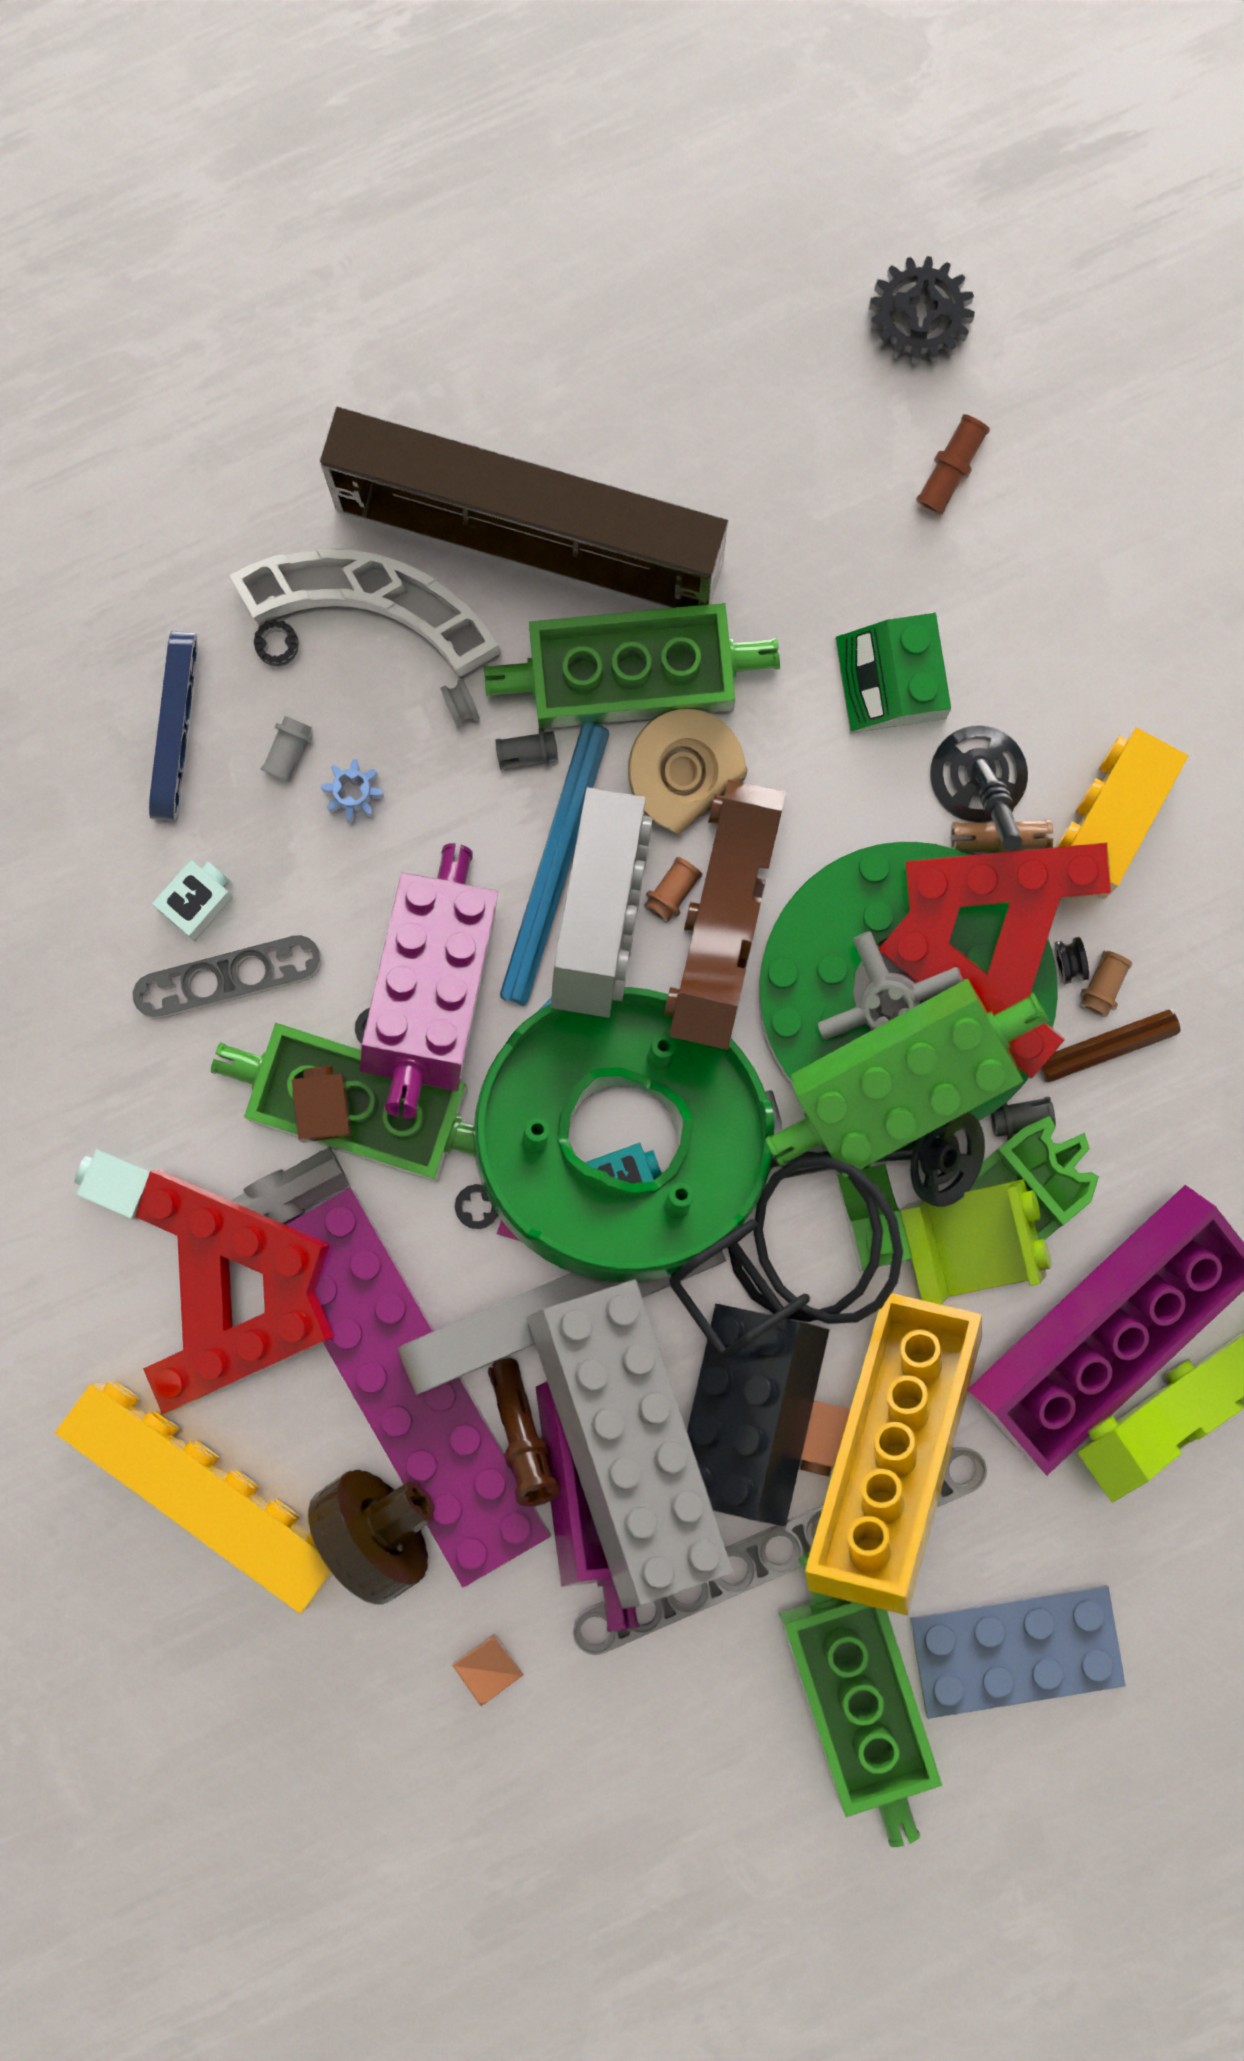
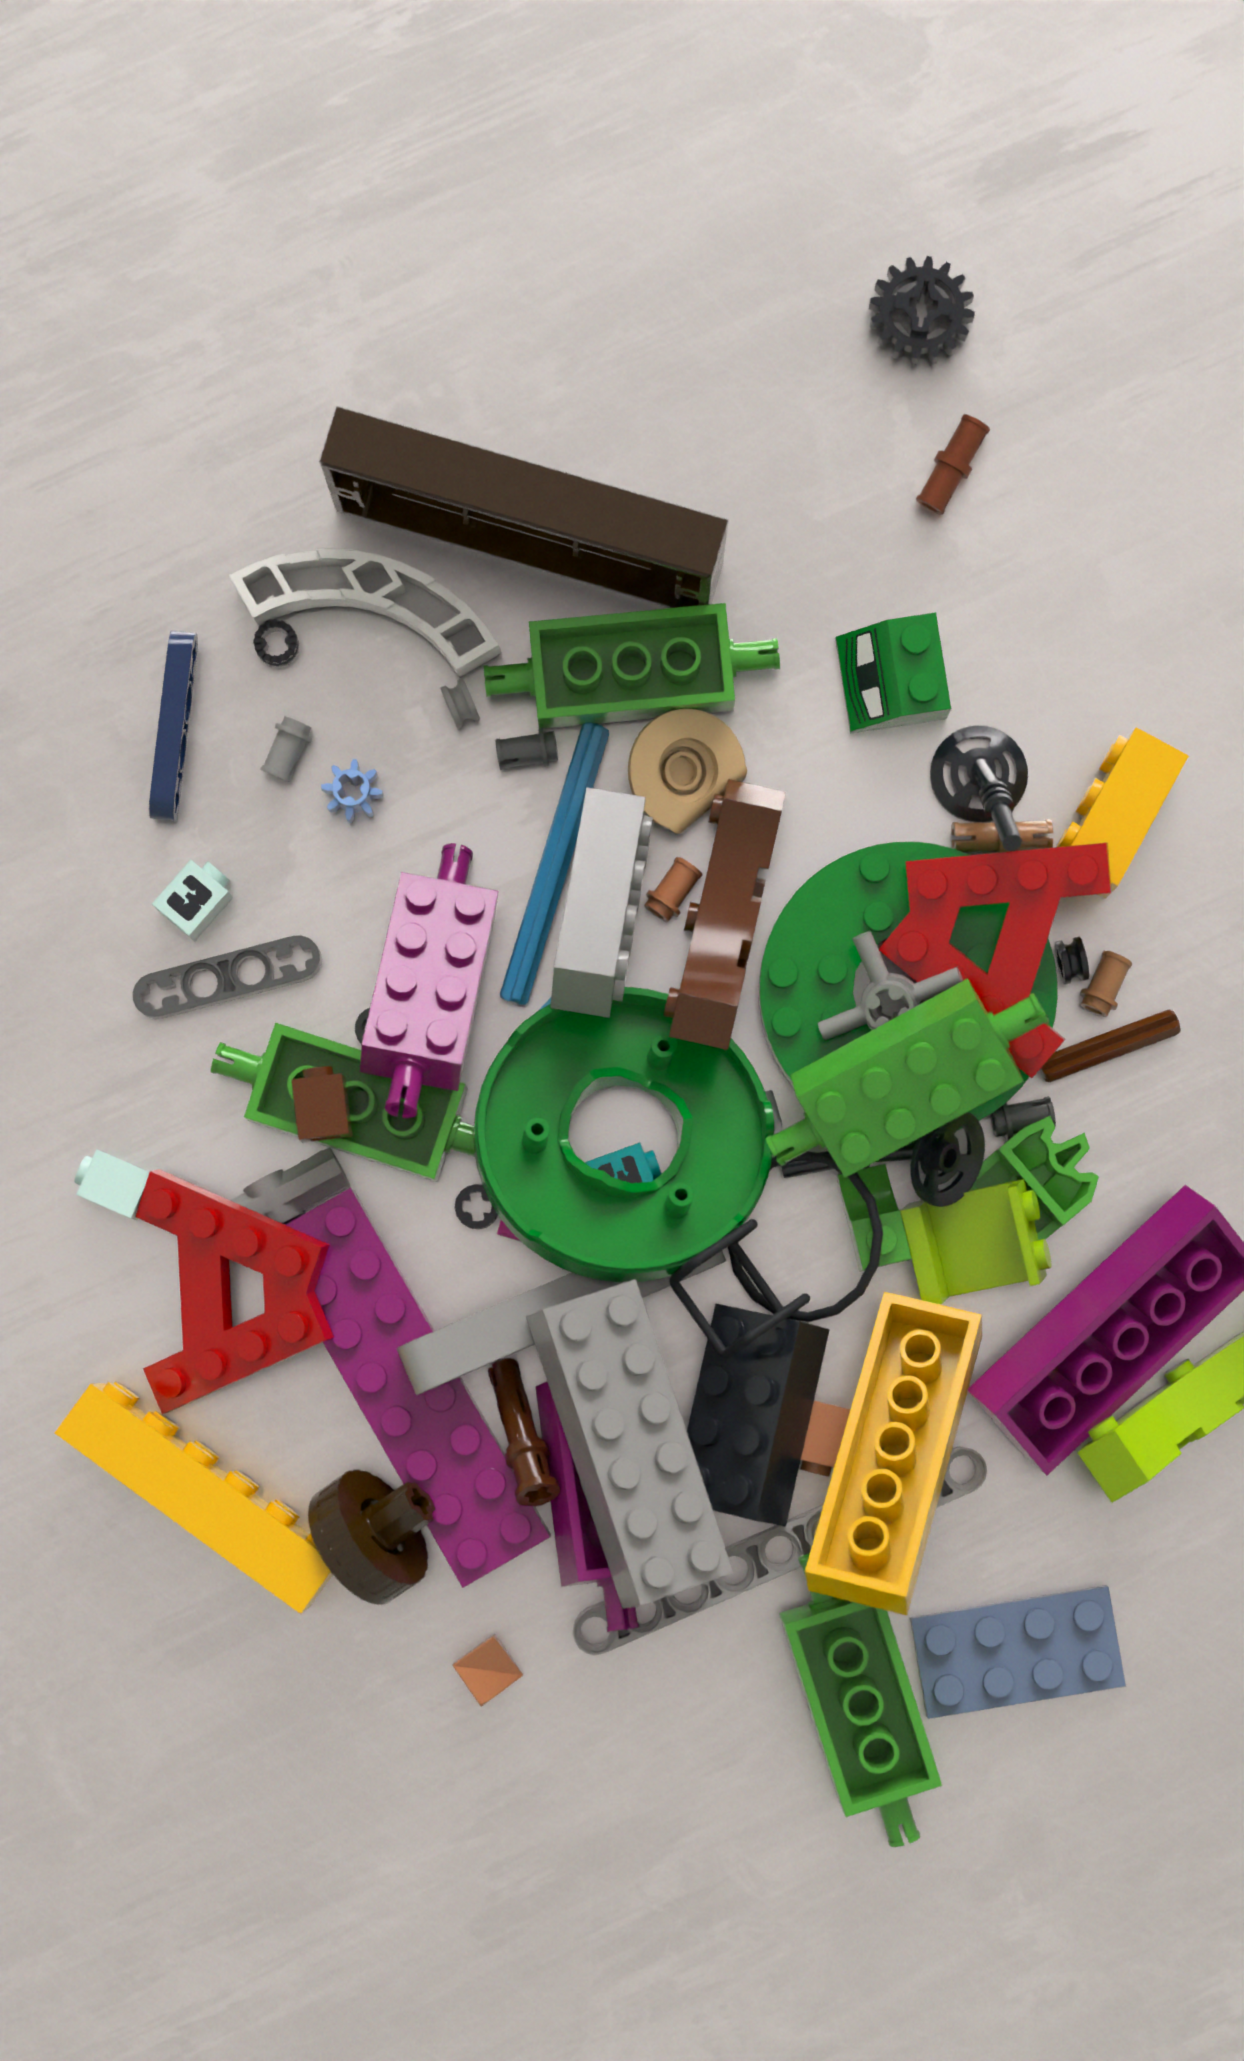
(884, 1207): black piece -> none

